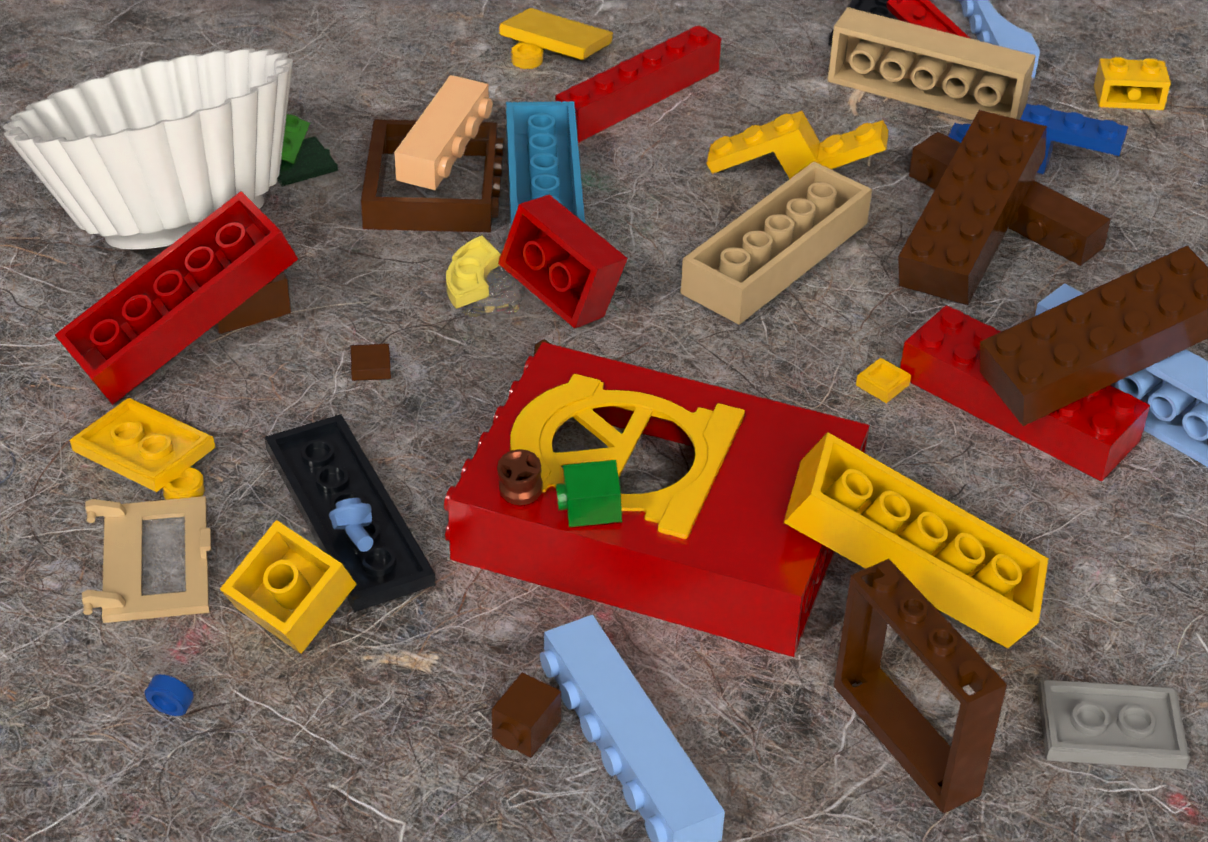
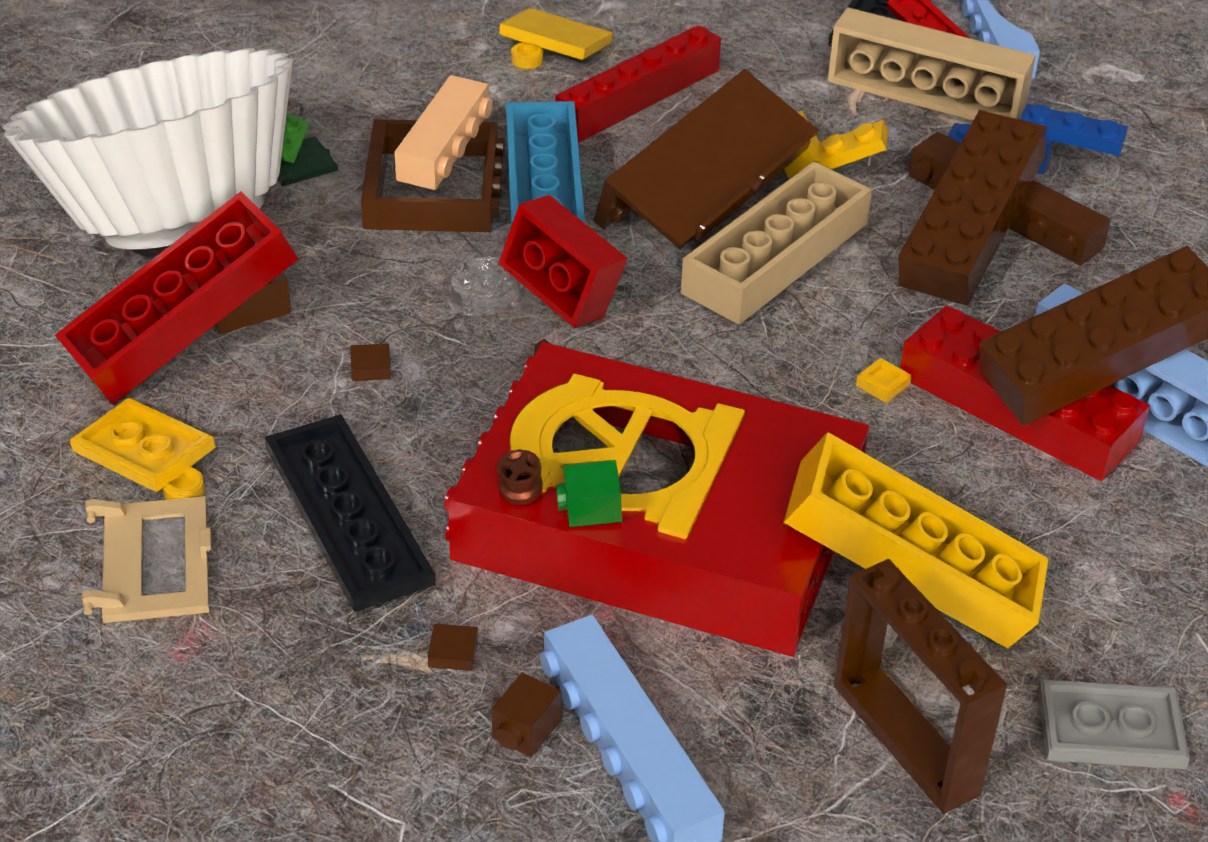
(169, 695): blue tile -> none
(288, 586): yellow brick -> none
(352, 516): medium blue plate -> none
(453, 647): none -> reddish brown tile
(468, 272): light yellow tile -> none
(708, 162): none -> reddish brown piece
(1132, 83): yellow brick -> none

